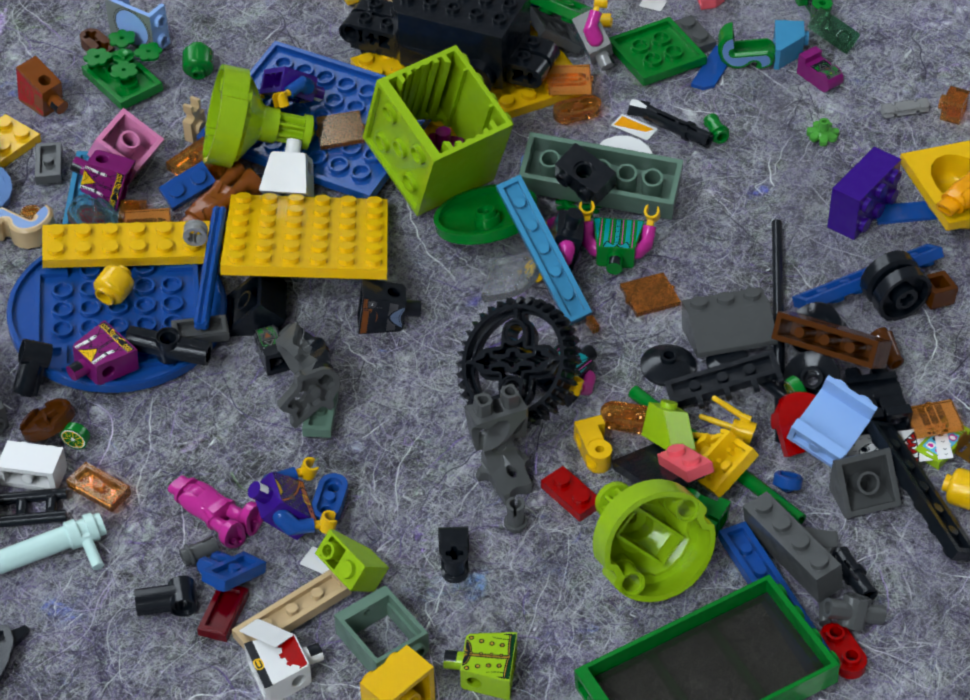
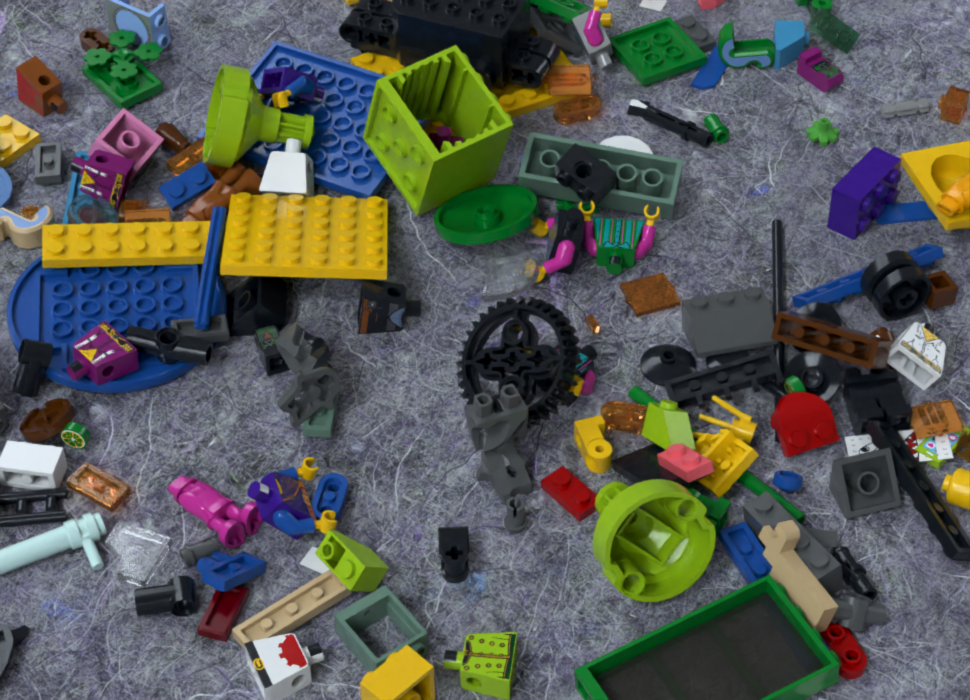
(113, 284): yellow head -> none
(138, 551): none -> clear tile
(172, 137): none -> reddish brown cone
(194, 120): tan plate -> none
(197, 60): green head -> none
(197, 226): light grey bush -> none
(266, 632): white sticker -> none
(340, 129): clear orange piece -> none
(543, 249): dark azure plate -> none
(634, 127): sticker -> none
(796, 578): none -> tan piece
(832, 421): light blue panel -> none
(918, 354): none -> white torso

